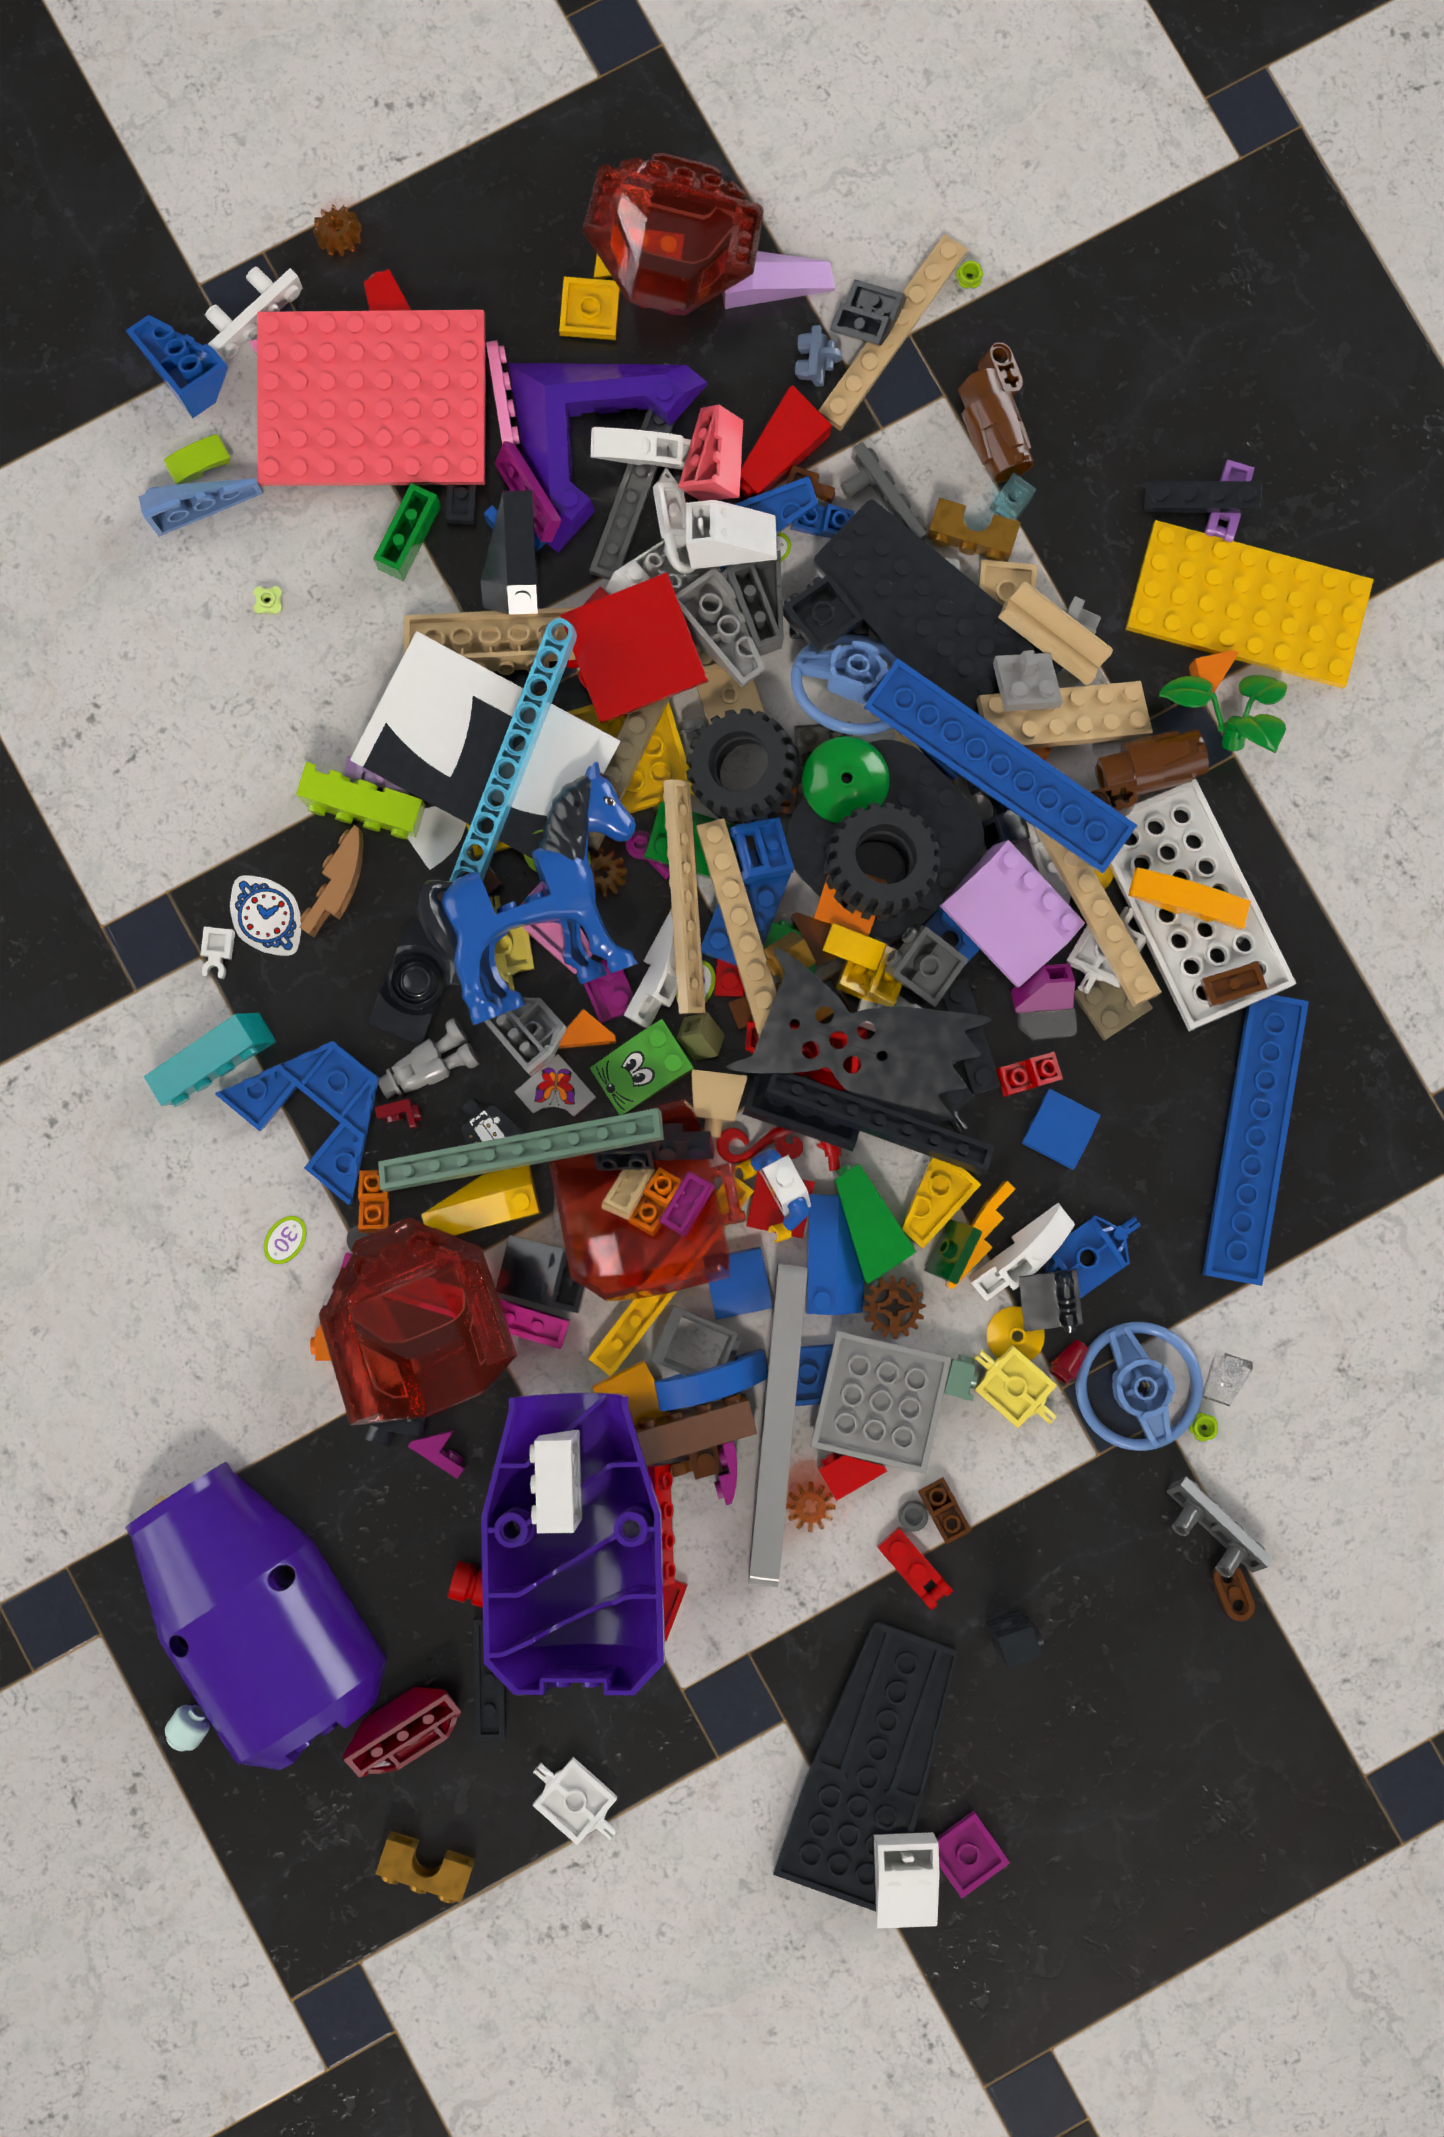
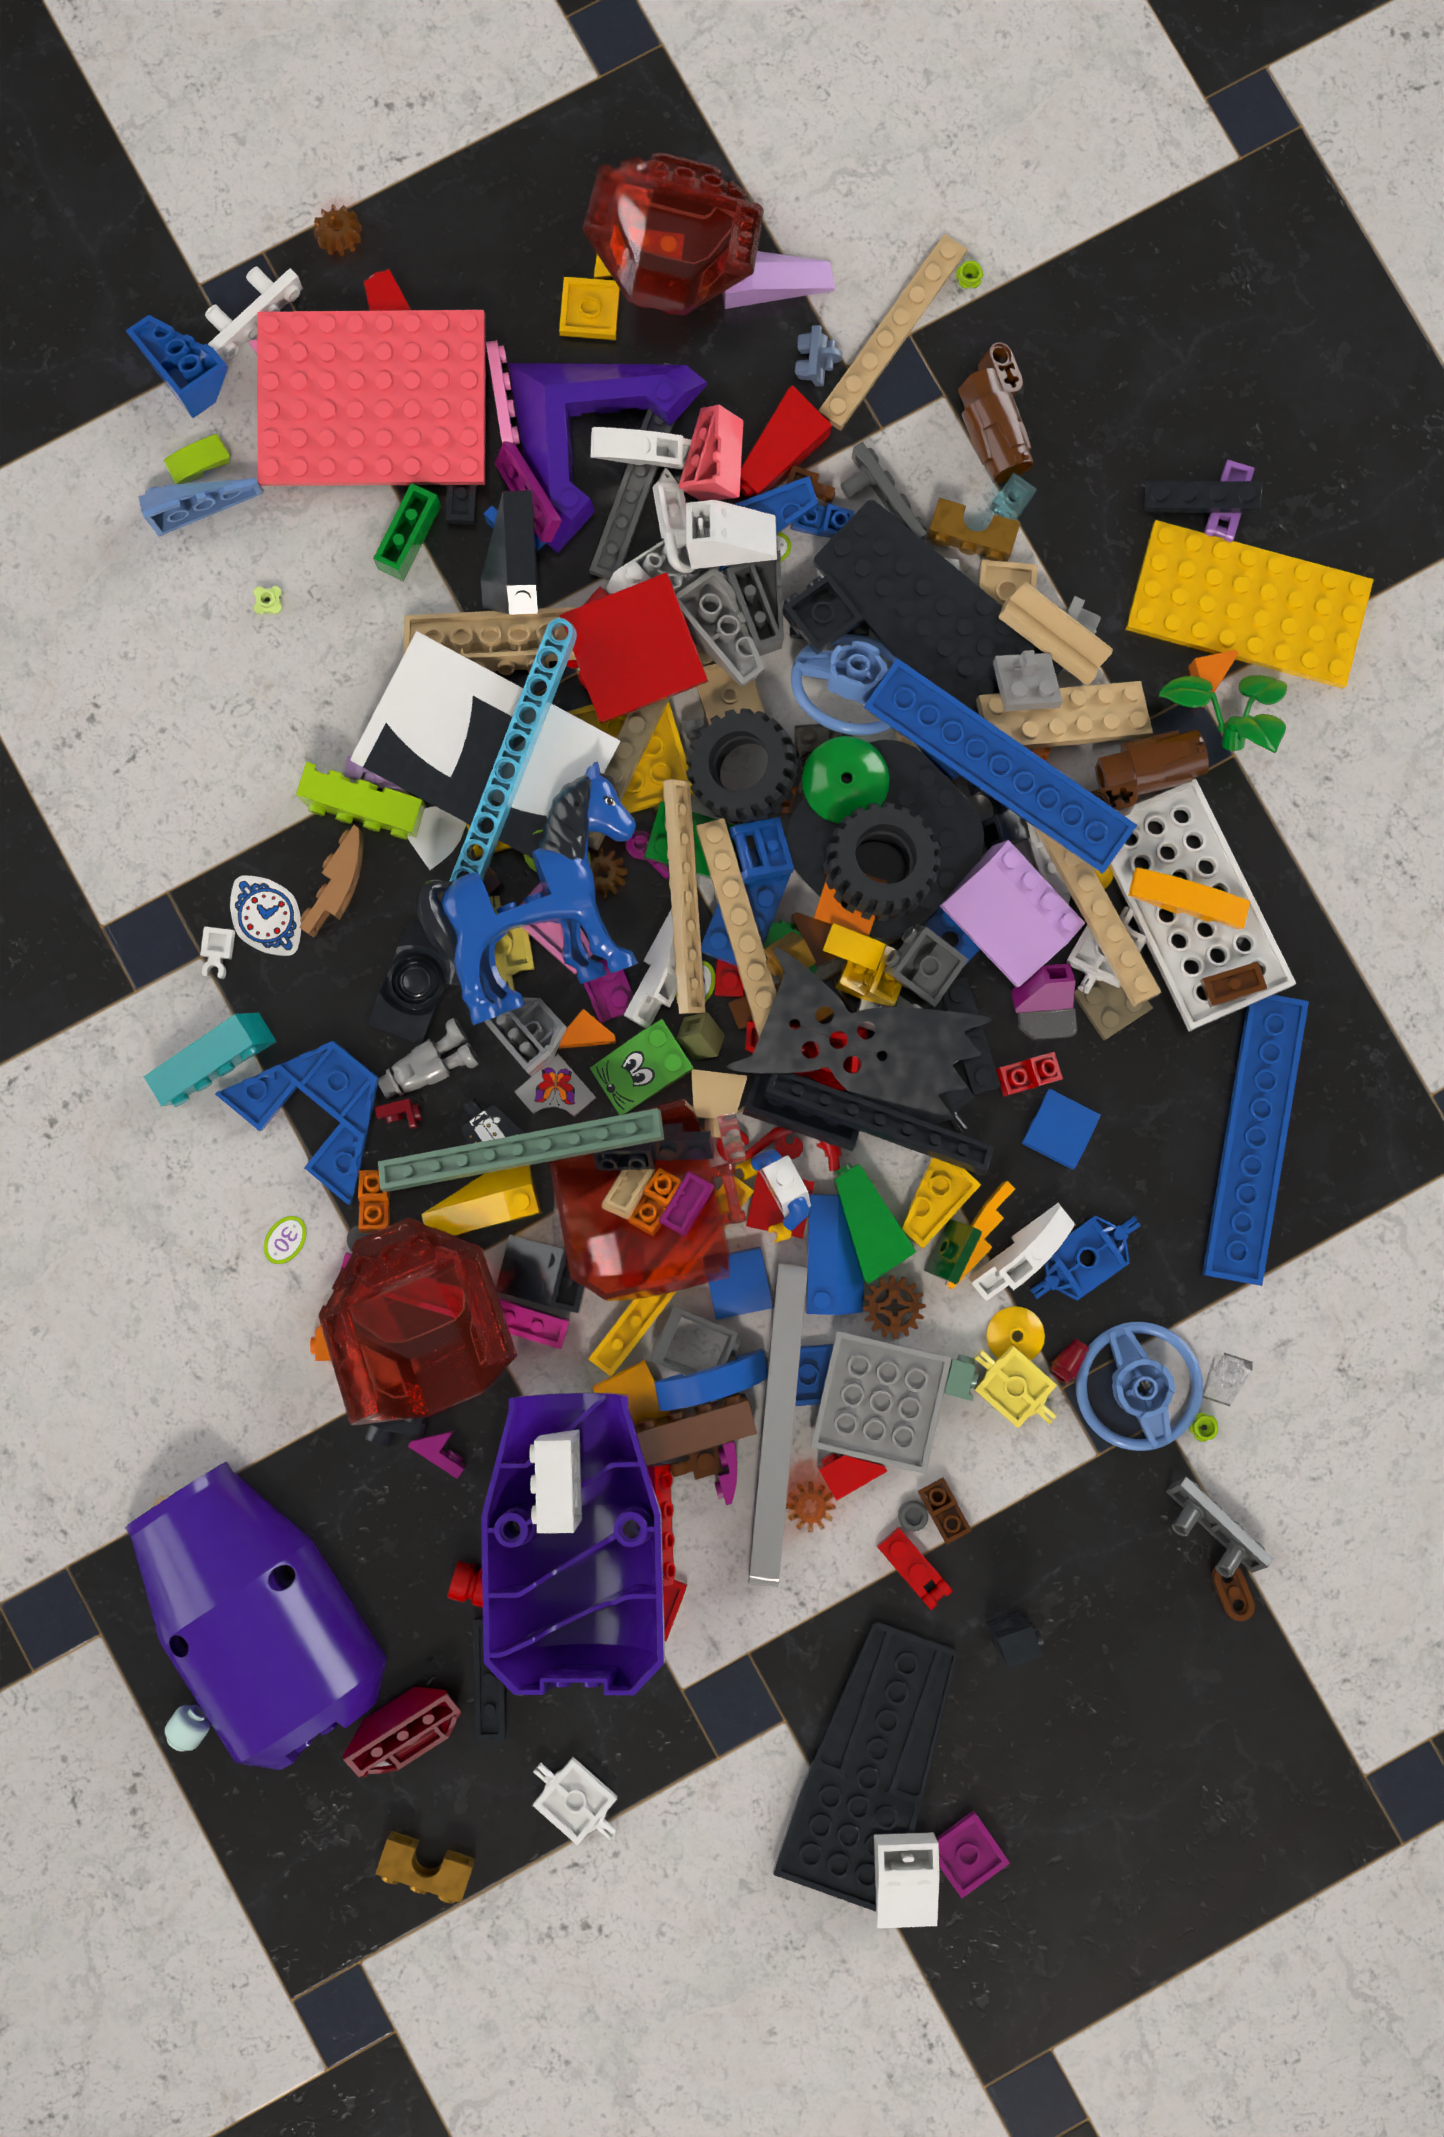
(731, 1138): none -> clear piece
(868, 313): black slope -> none
(1051, 1300): black hinge -> none

